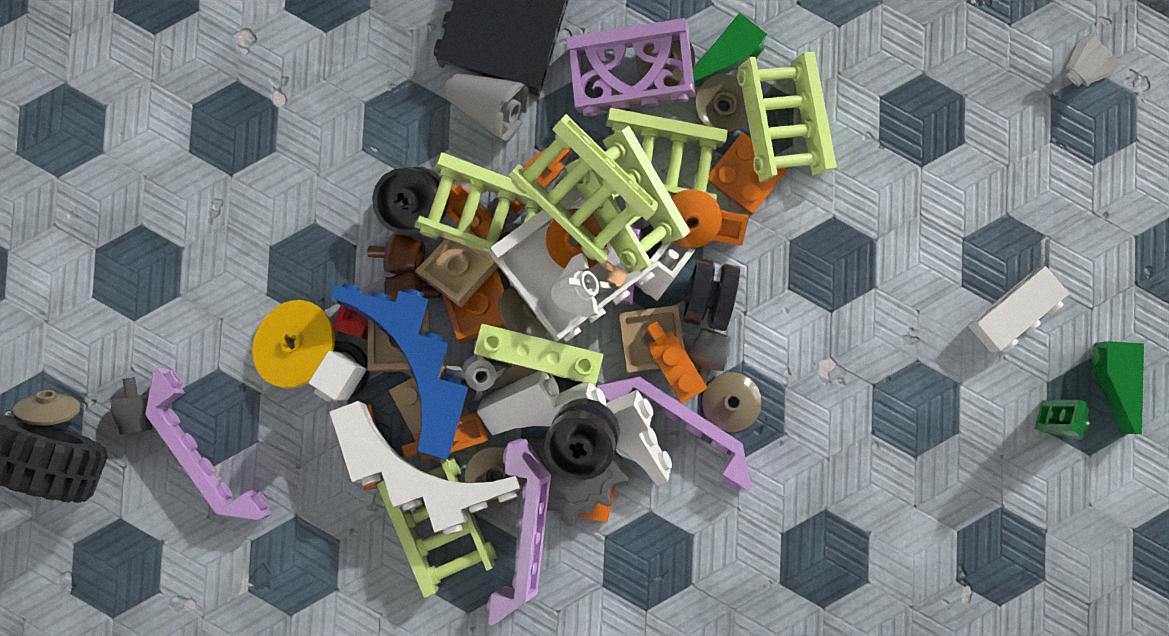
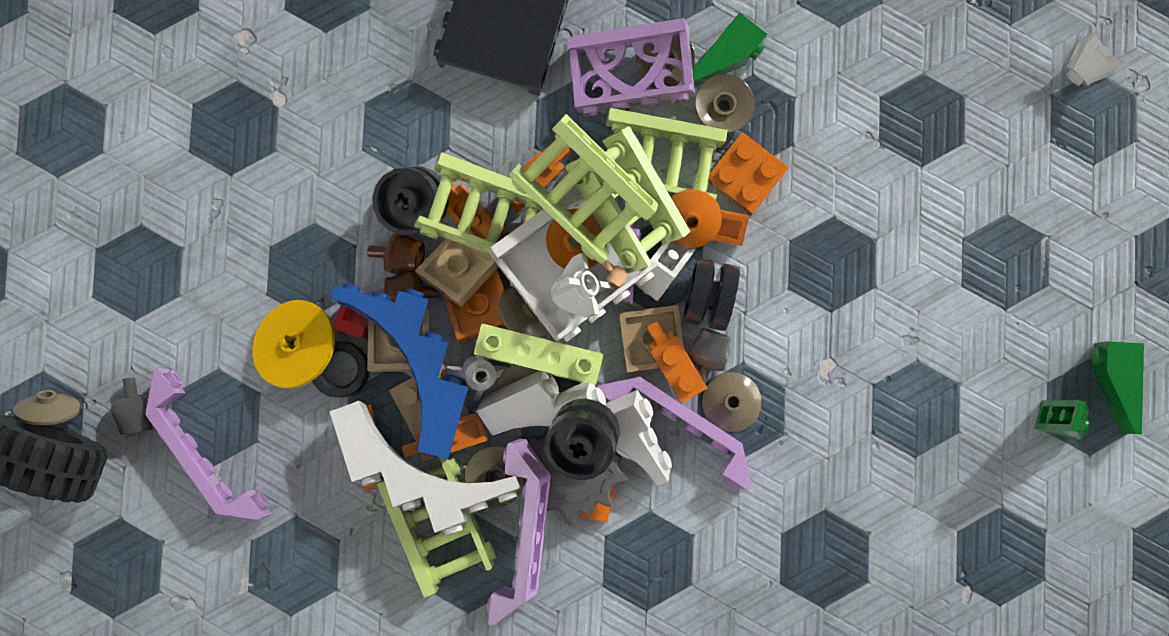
(336, 377): white brick -> none
(489, 102): light grey cone -> none
(813, 115): yellowish green fence -> none
(1019, 310): white brick -> none

